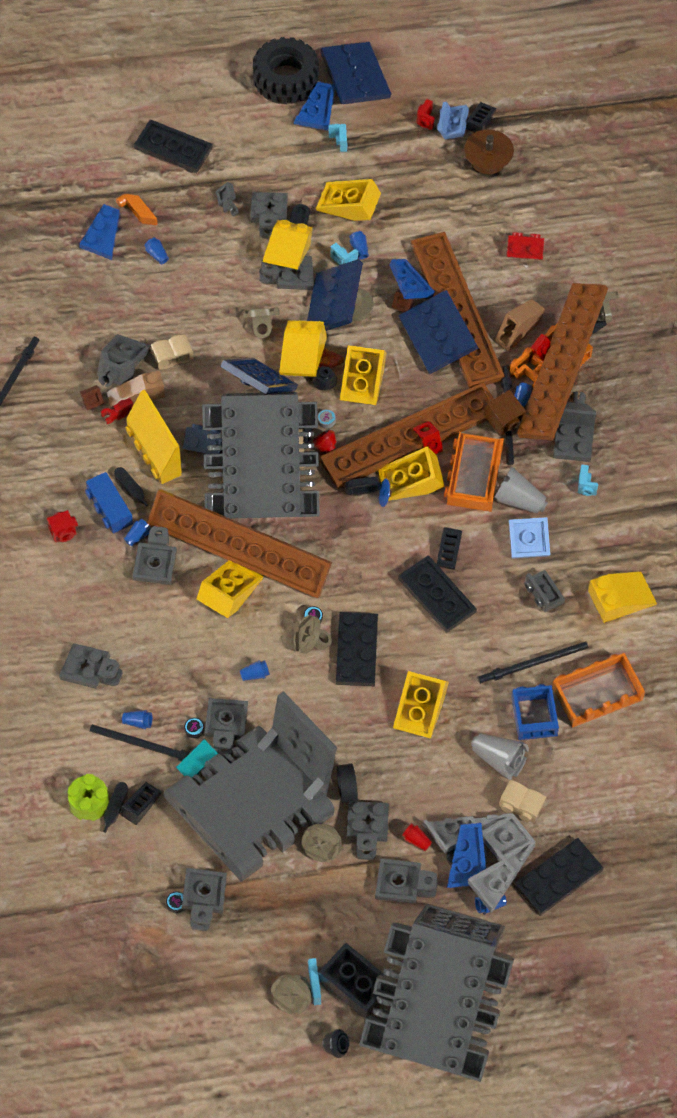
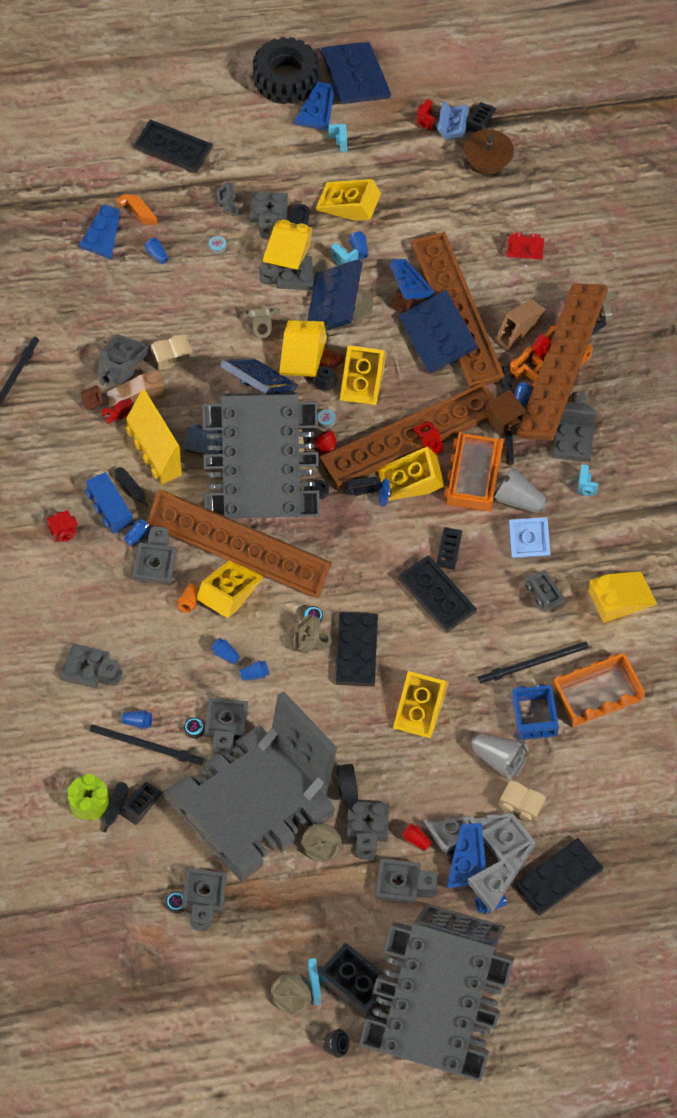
(187, 600): none -> orange cone
(196, 759): teal tile -> none
(217, 244): none -> light grey tile
(225, 651): none -> blue cone
(323, 488): none -> black tile

